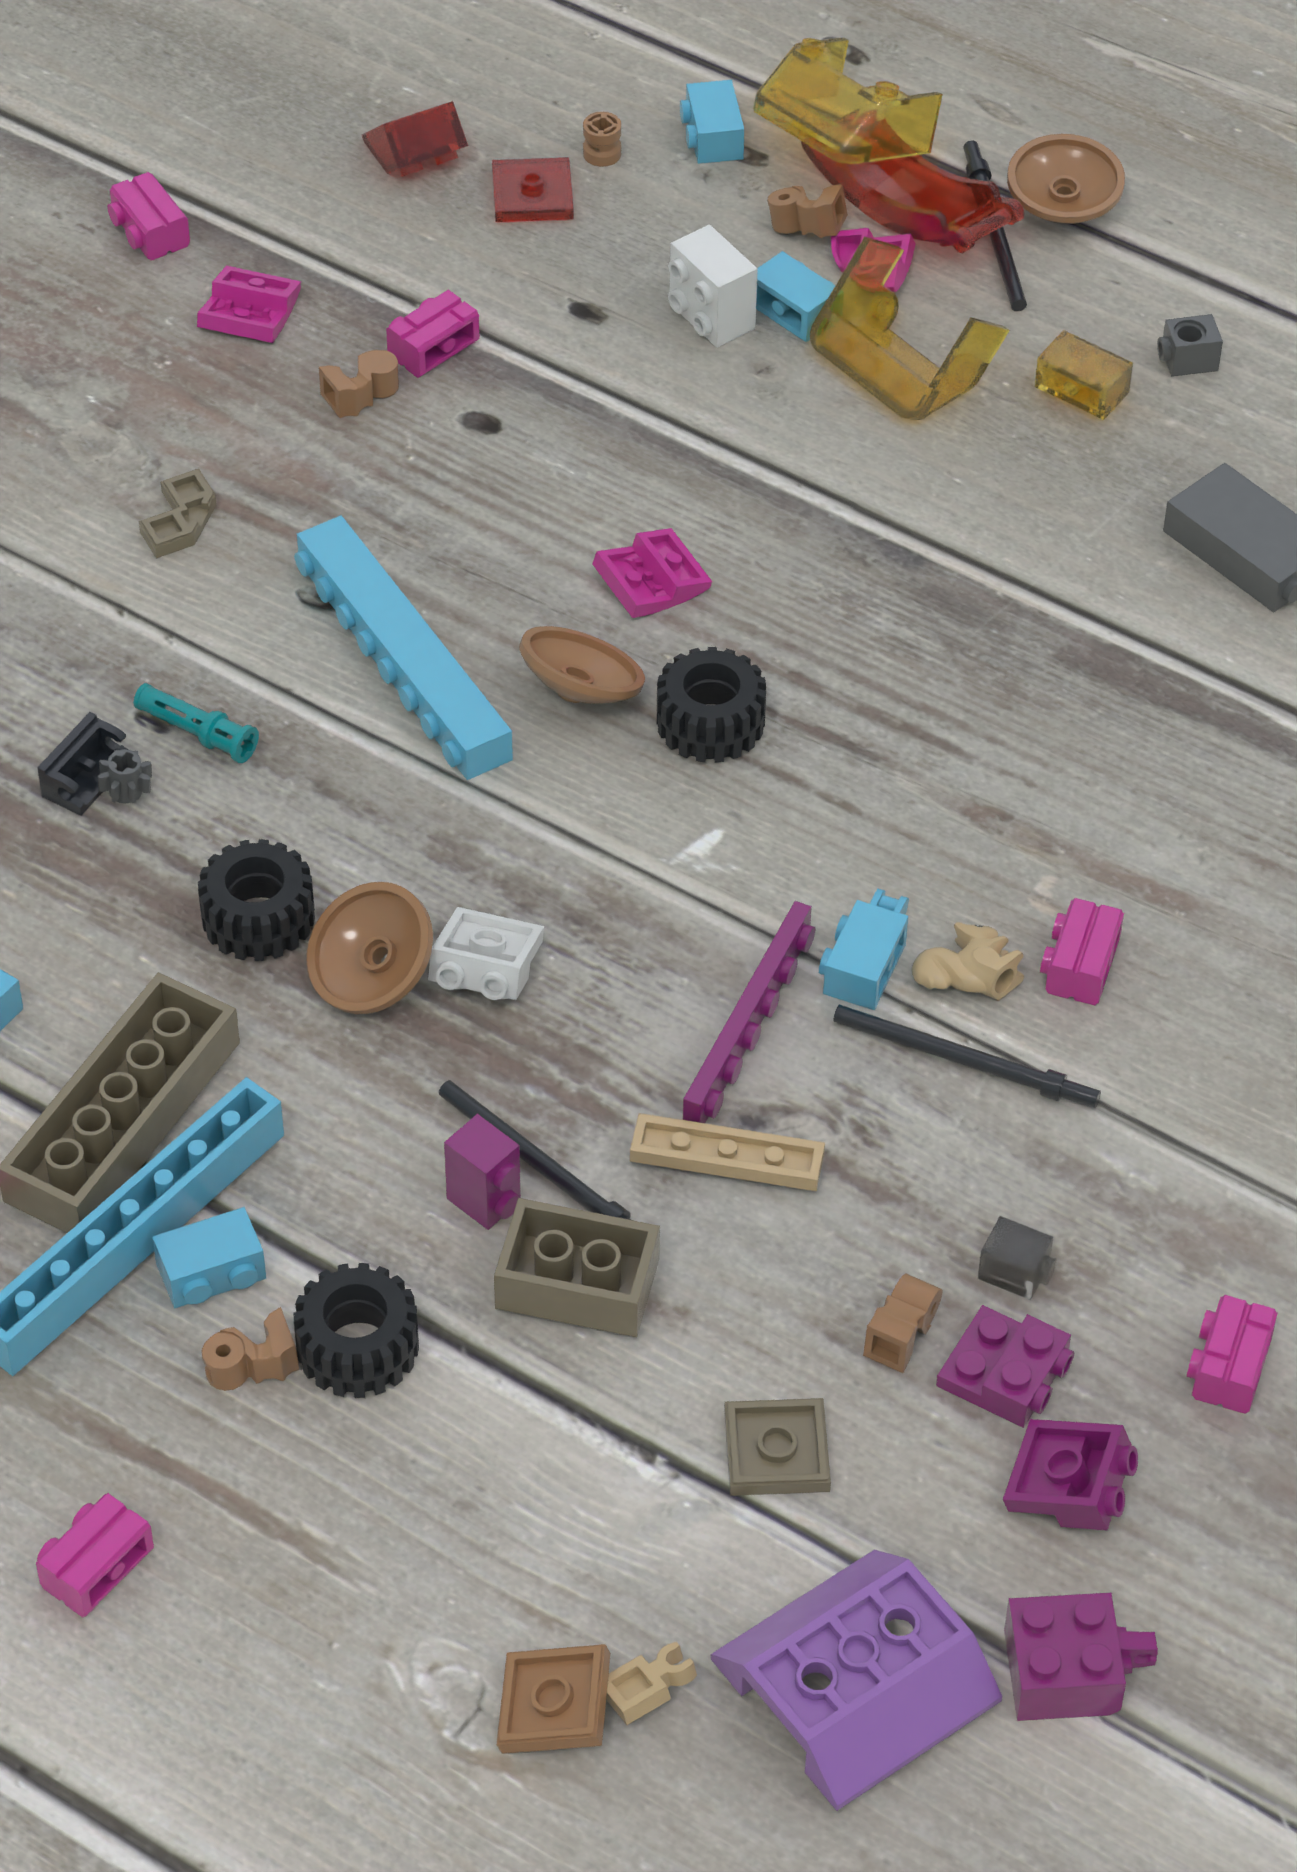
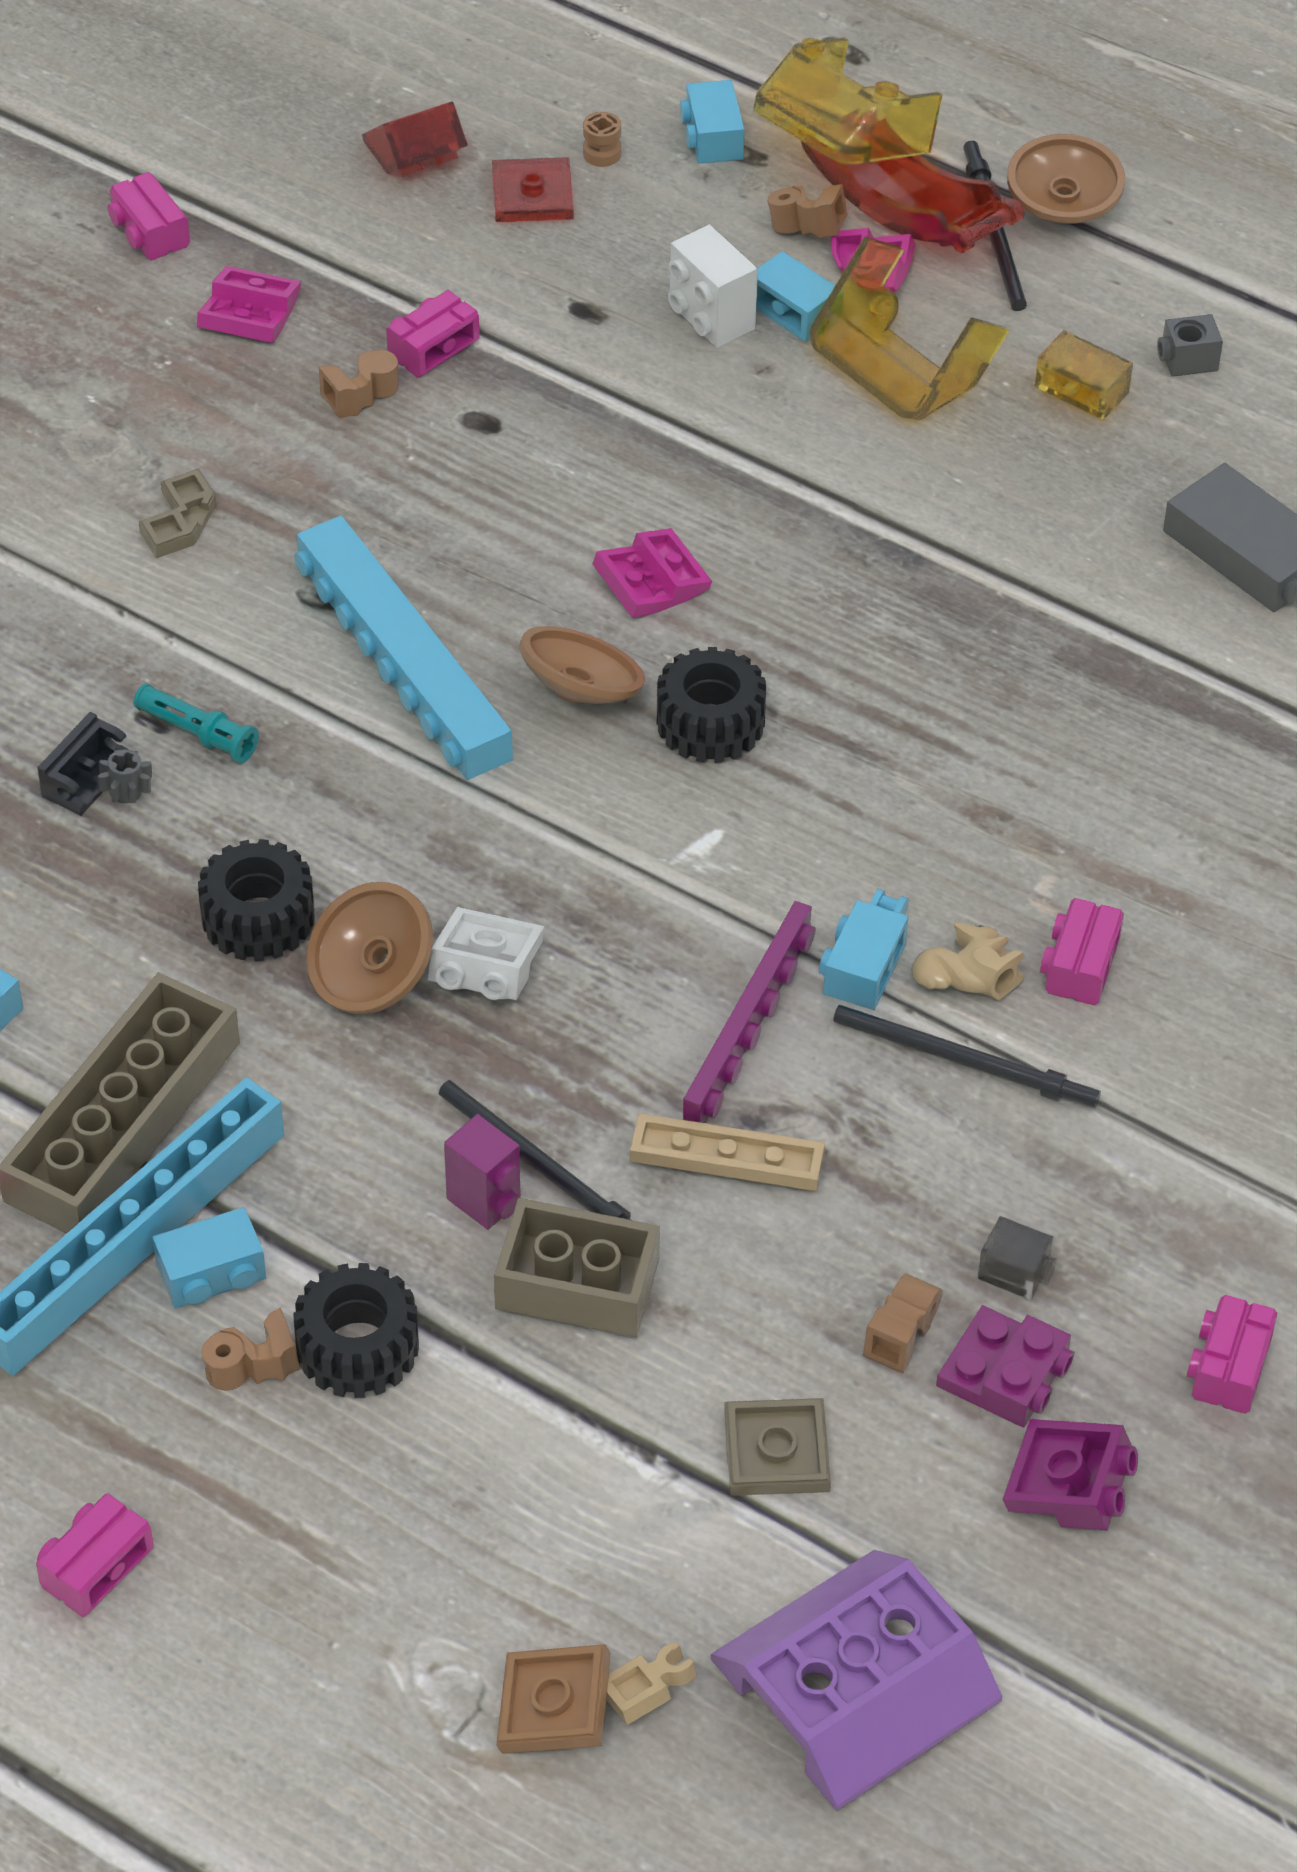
(1071, 1655): magenta hinge -> none

